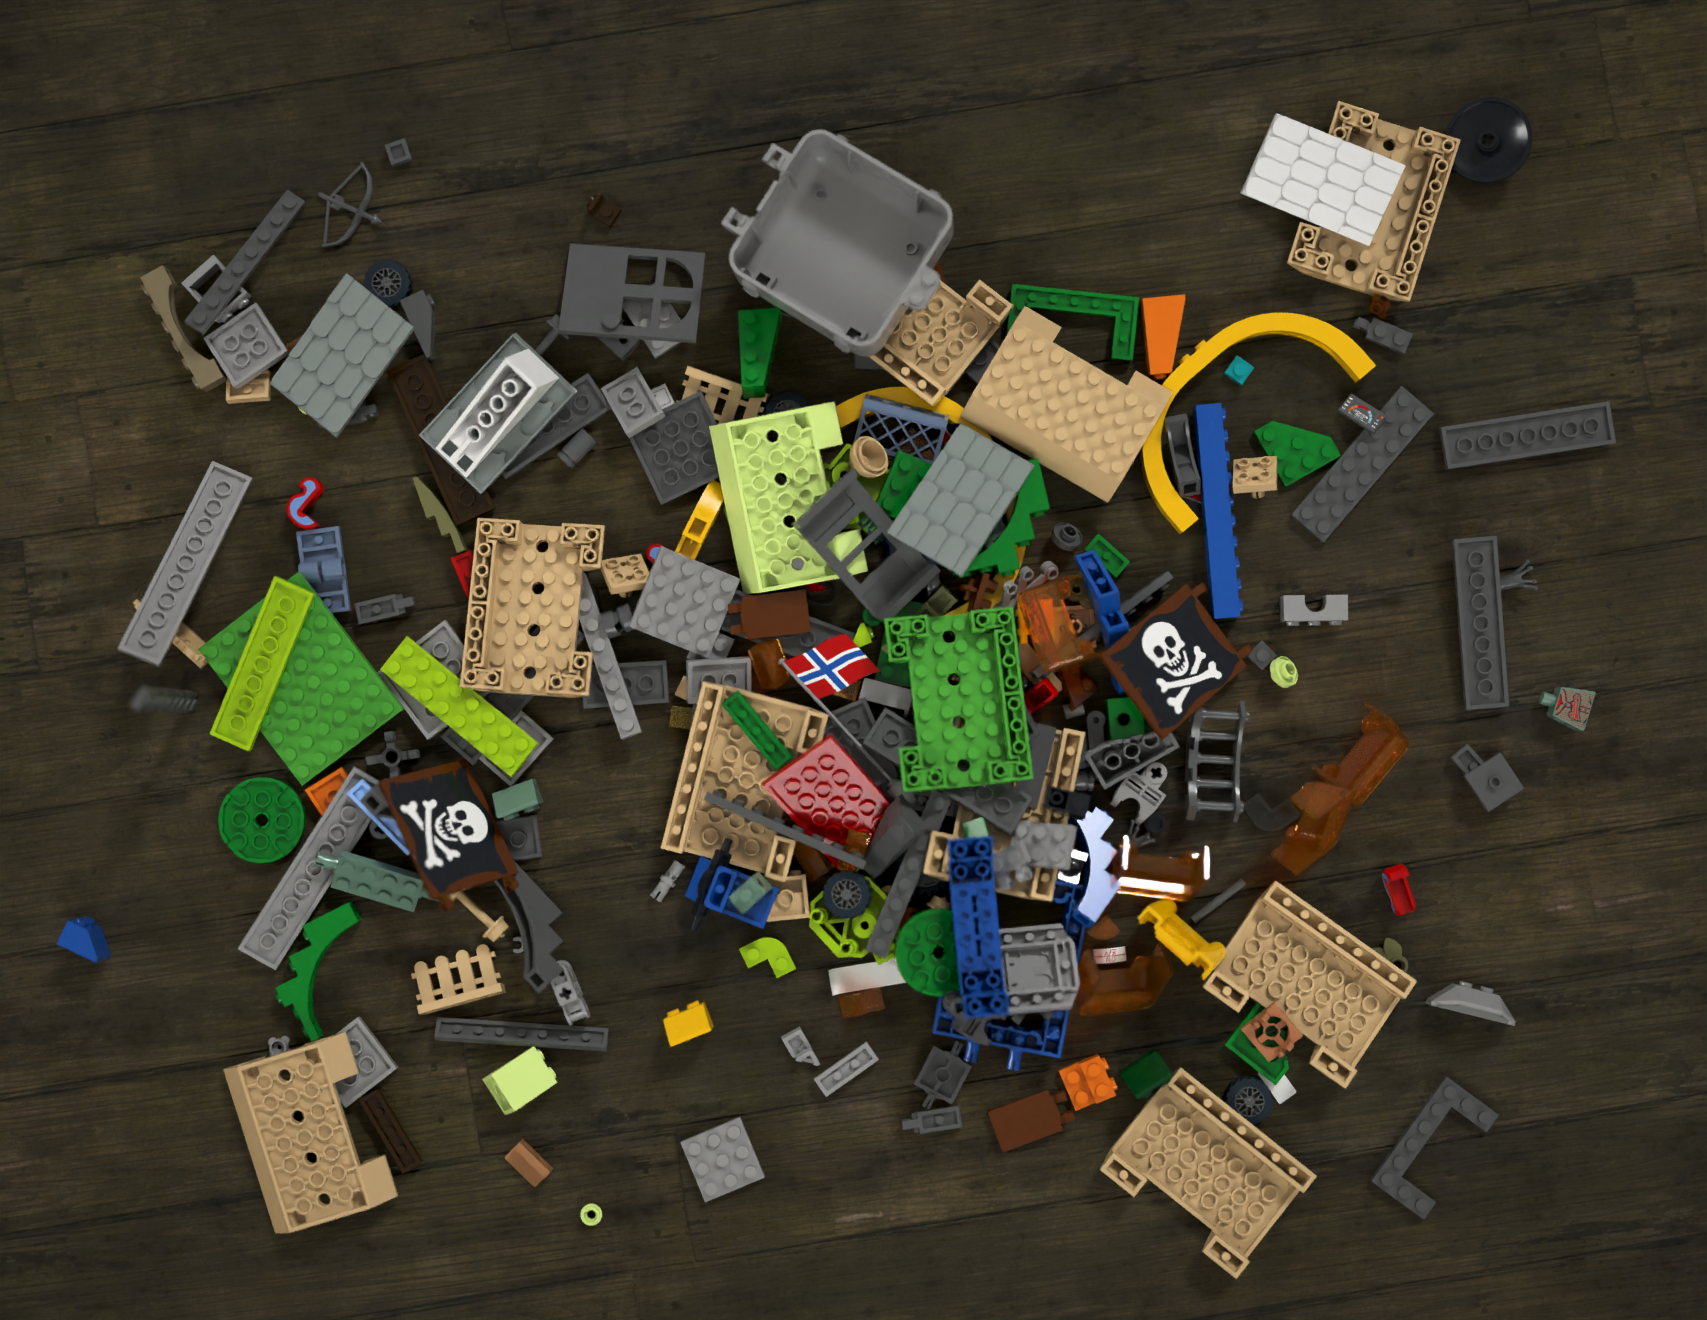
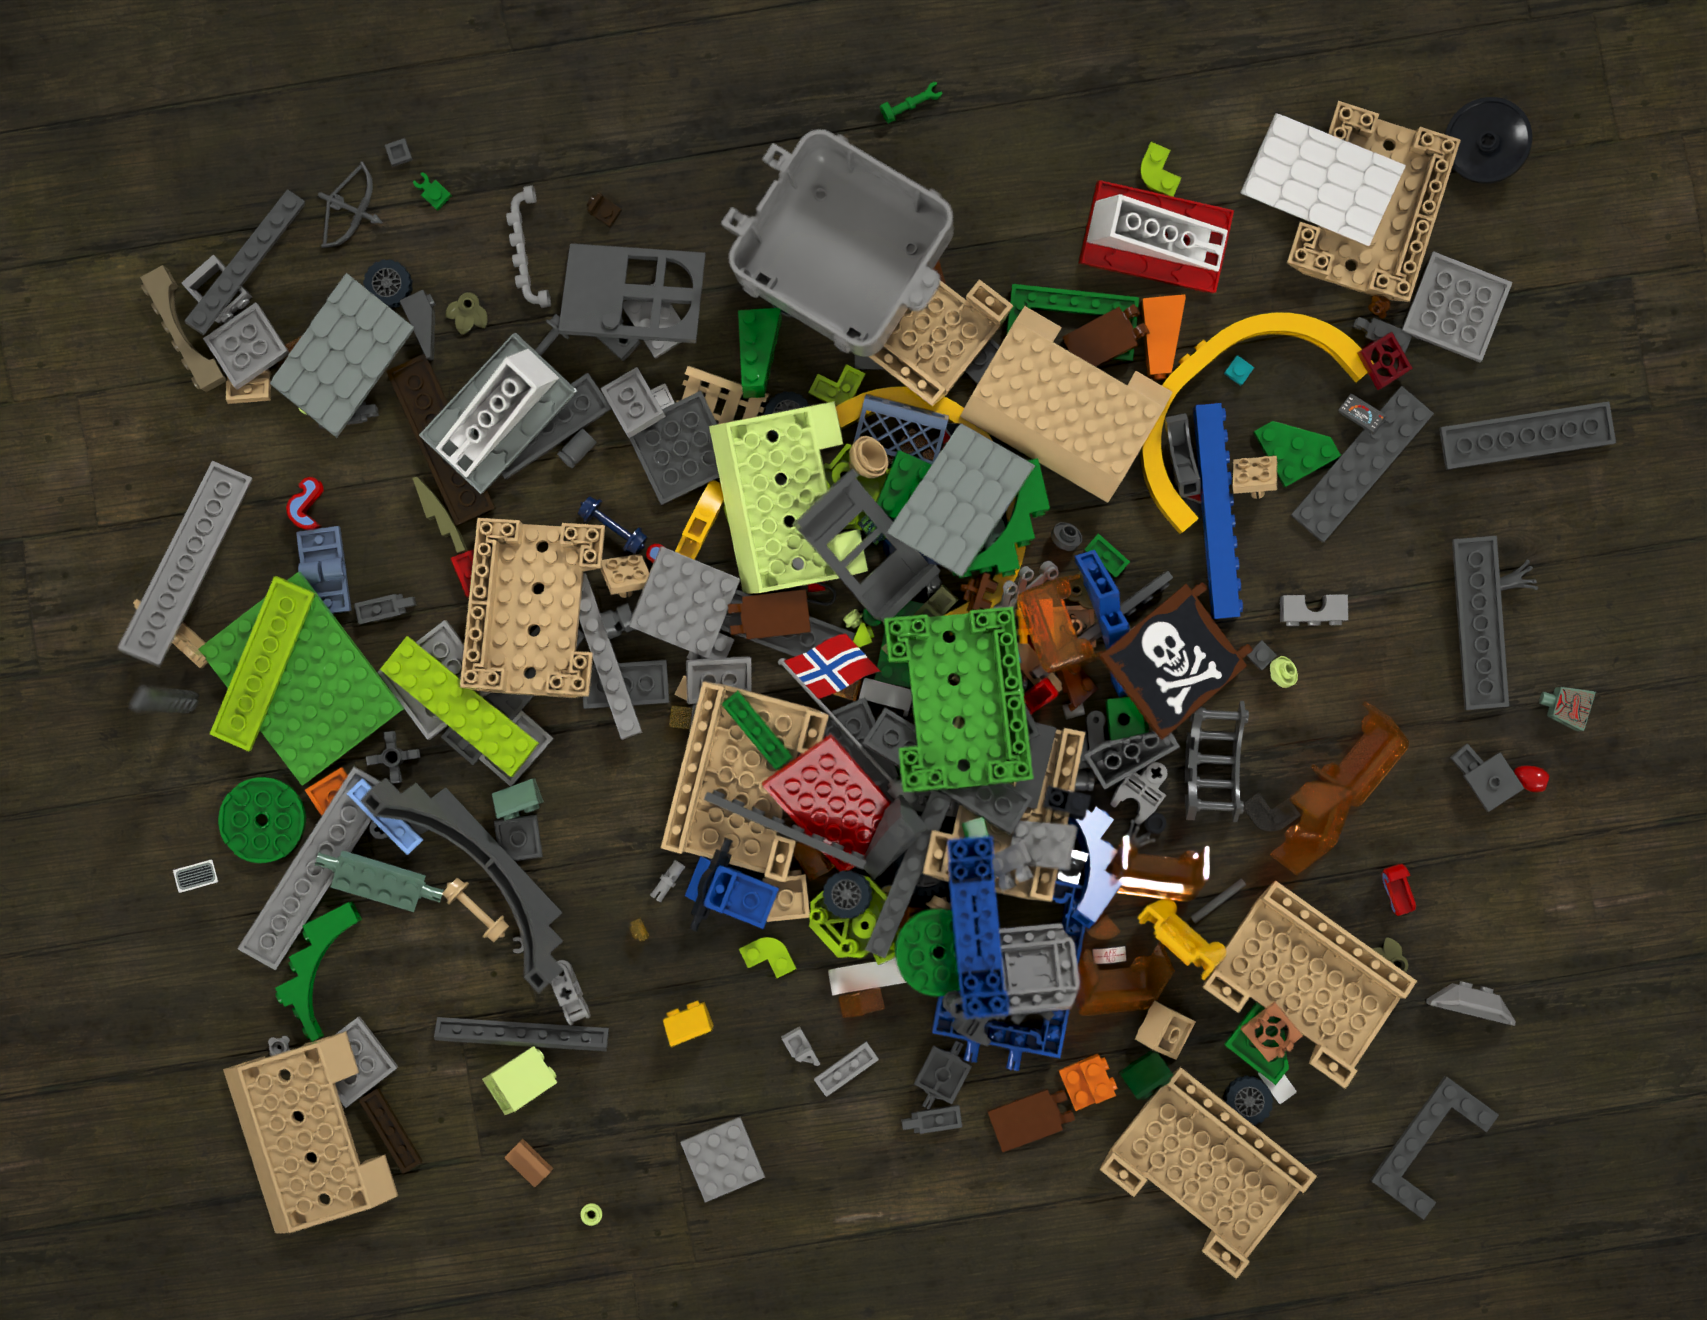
(85, 939): blue slope -> none
(195, 876): none -> sticker
(434, 193): none -> green plate
(449, 830): flag -> none
(466, 316): none -> olive plate
(468, 981): tan fence -> none
(520, 259): none -> light grey bar
(590, 509): none -> dark blue piece
(638, 930): none -> clear yellow plate
(750, 893): sand green torso -> none
(765, 663): clear orange brick -> none
(842, 390): none -> lime plate
(853, 619): none -> yellowish green plate
(855, 842): clear yellow plate -> none
(909, 103): none -> green piece
(1106, 336): none -> reddish brown tile
(1152, 173): none -> lime plate
(1156, 237): none -> piece
(1165, 1030): none -> tan slope
(1403, 363): none -> dark red piece
(1456, 306): none -> light grey plate
(1532, 778): none -> red animal

